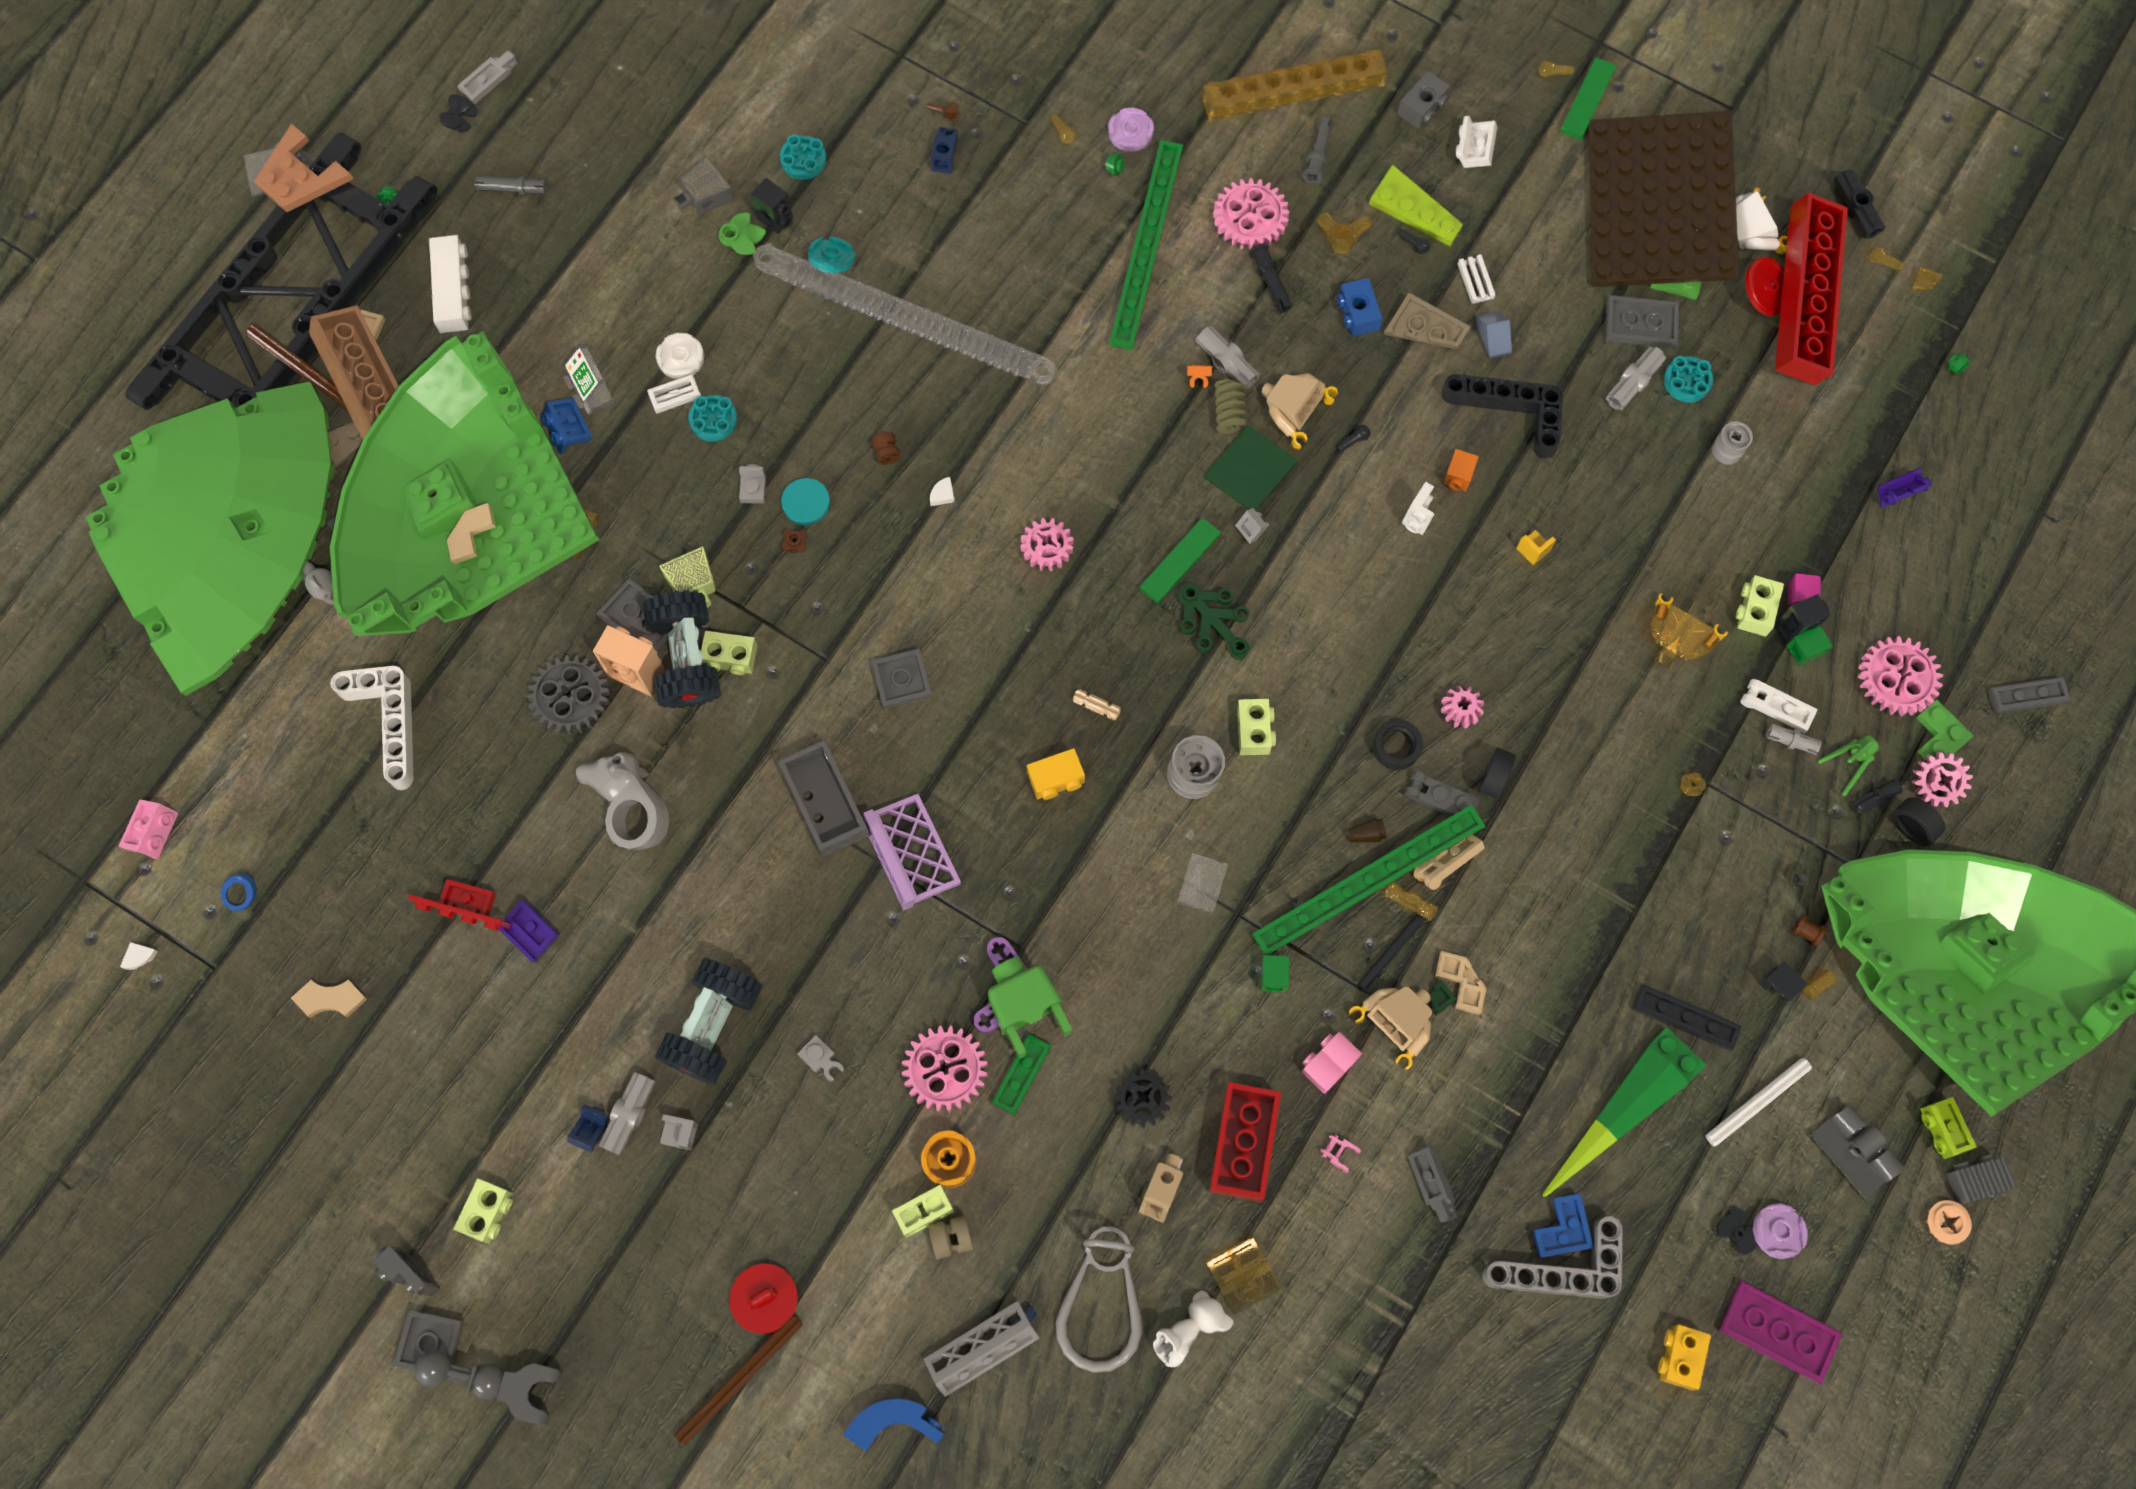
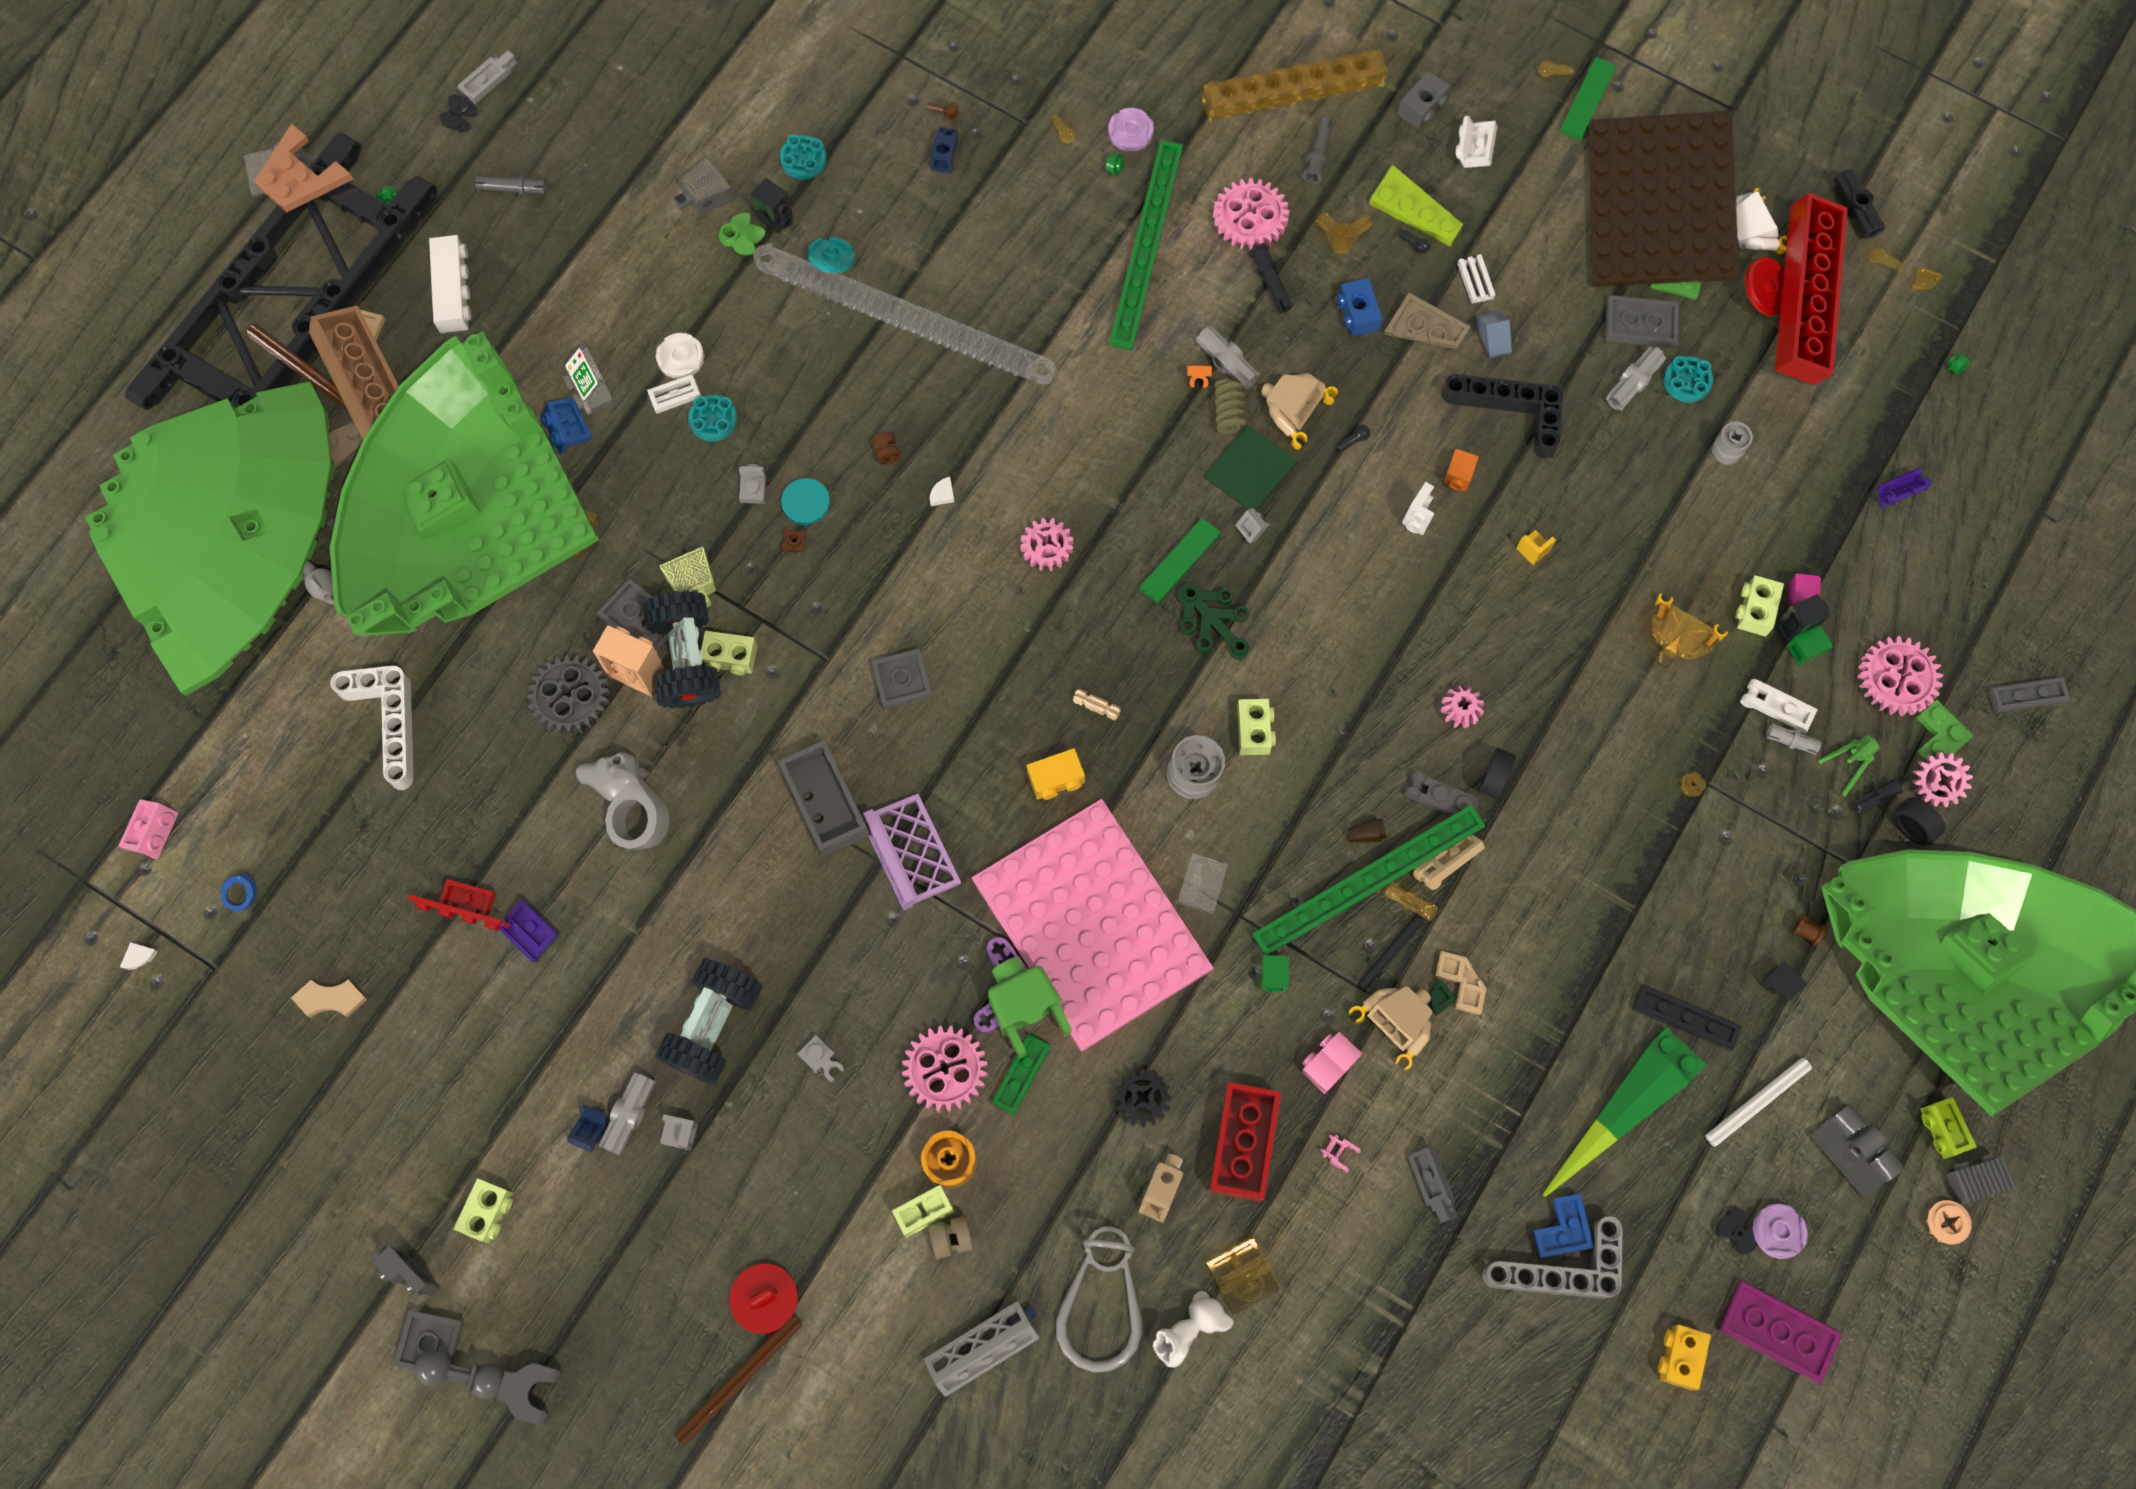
(461, 540): tan tile -> none
(877, 1417): blue arch -> none
(1093, 922): none -> bright pink plate
(1406, 728): black tyre -> none
(1819, 984): clear yellow pin -> none

